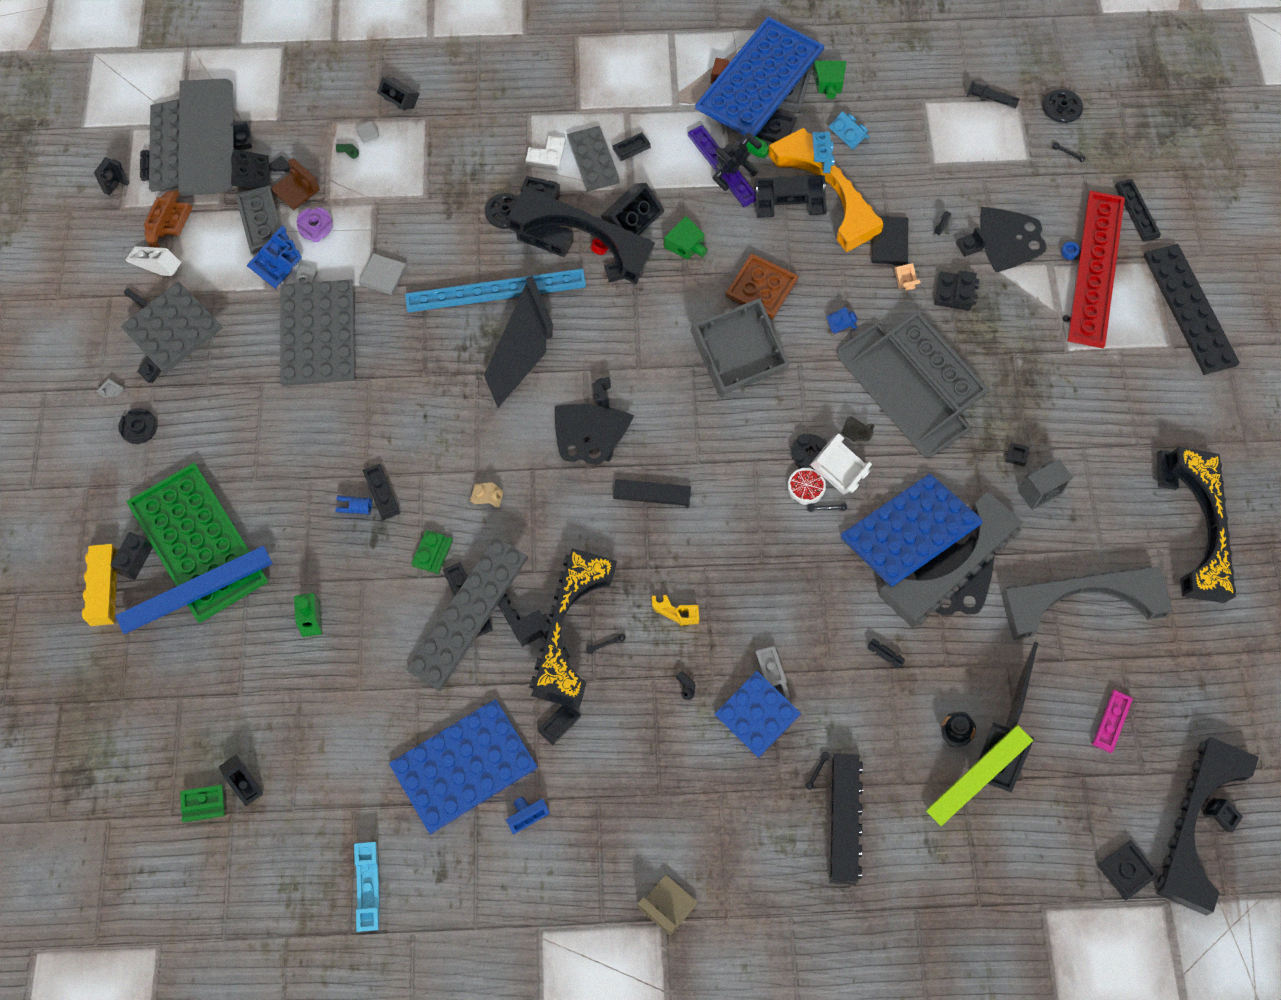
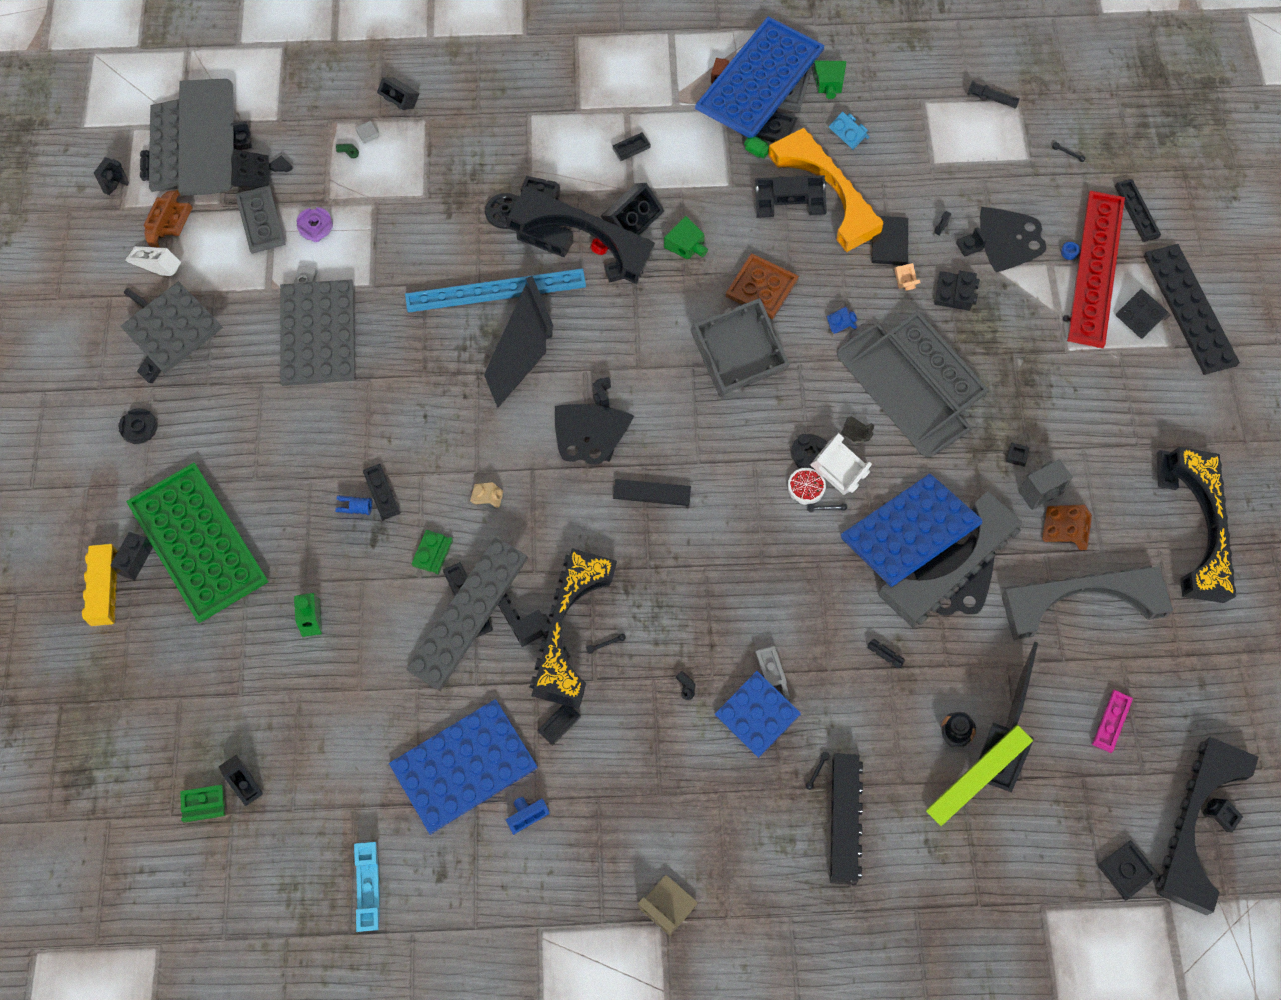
(109, 389): light grey tile -> none
(193, 589): blue tile -> none
(276, 258): blue slope -> none
(296, 186): reddish brown bracket -> none
(382, 274): light grey tile -> none
(549, 157): white plate -> none
(593, 158): dark grey plate -> none
(673, 613): yellow piece -> none
(732, 157): black plate -> none
(736, 182): dark purple tile -> none
(823, 150): dark azure bracket -> none
(1063, 109): black plate -> none
(1068, 524): none -> dark orange bracket
(1142, 313): none -> black bracket

